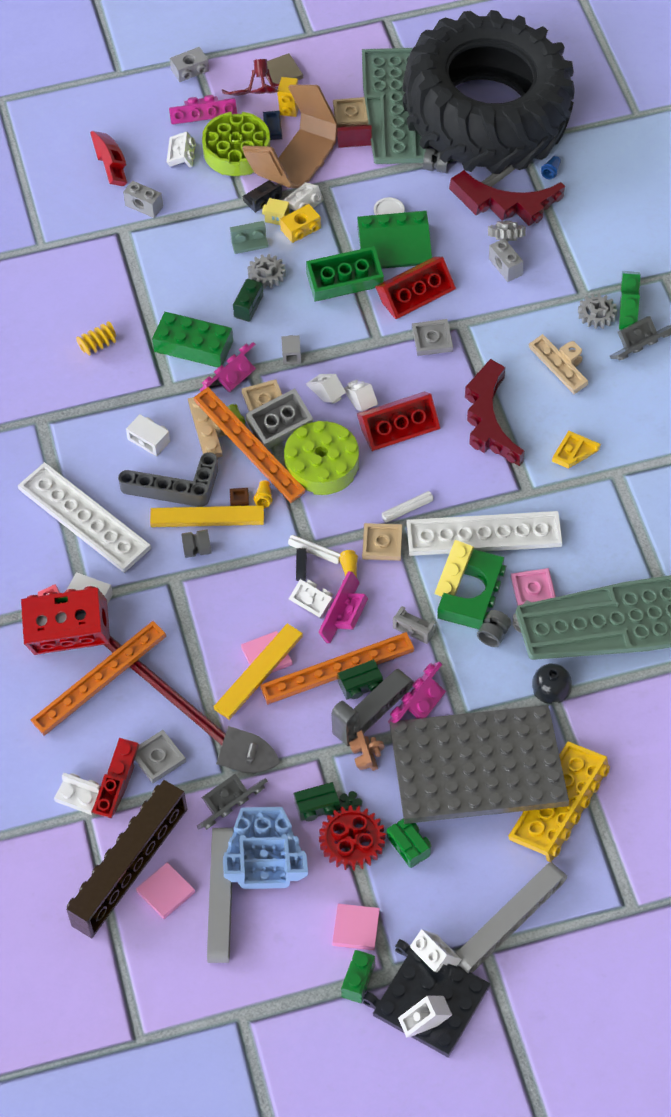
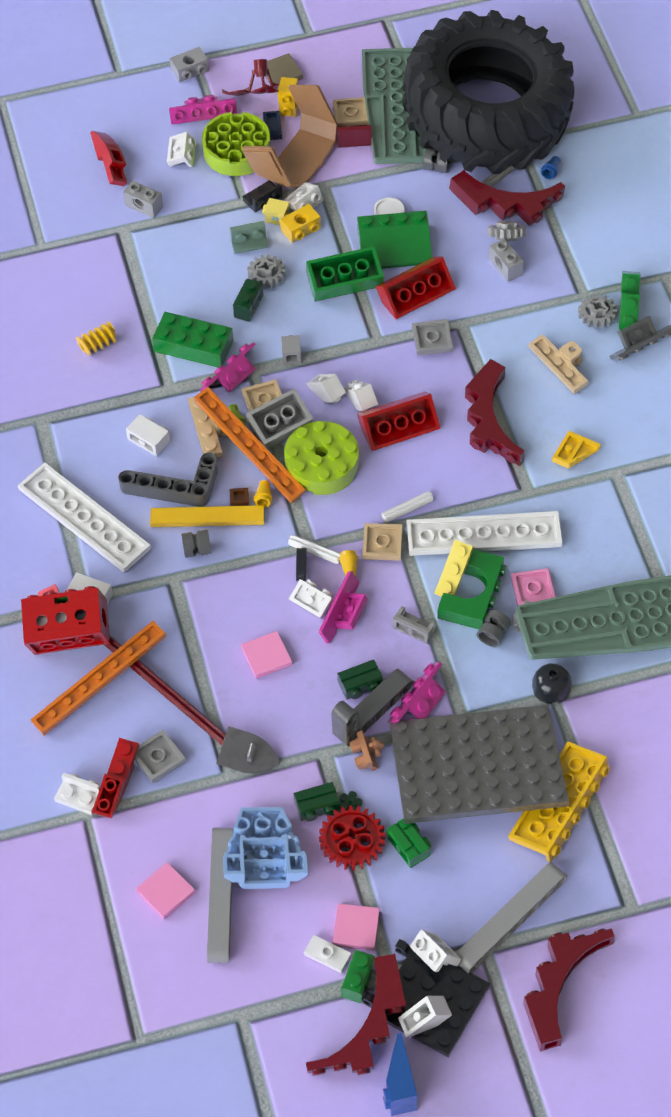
(126, 858): dark brown brick -> none
(226, 796): dark grey bracket -> none
(258, 671): yellow tile -> none
(327, 671): orange plate -> none
(327, 954): none -> white plate
(357, 1052): none -> dark red arch
(400, 1090): none -> blue slope
(566, 956): none -> dark red arch

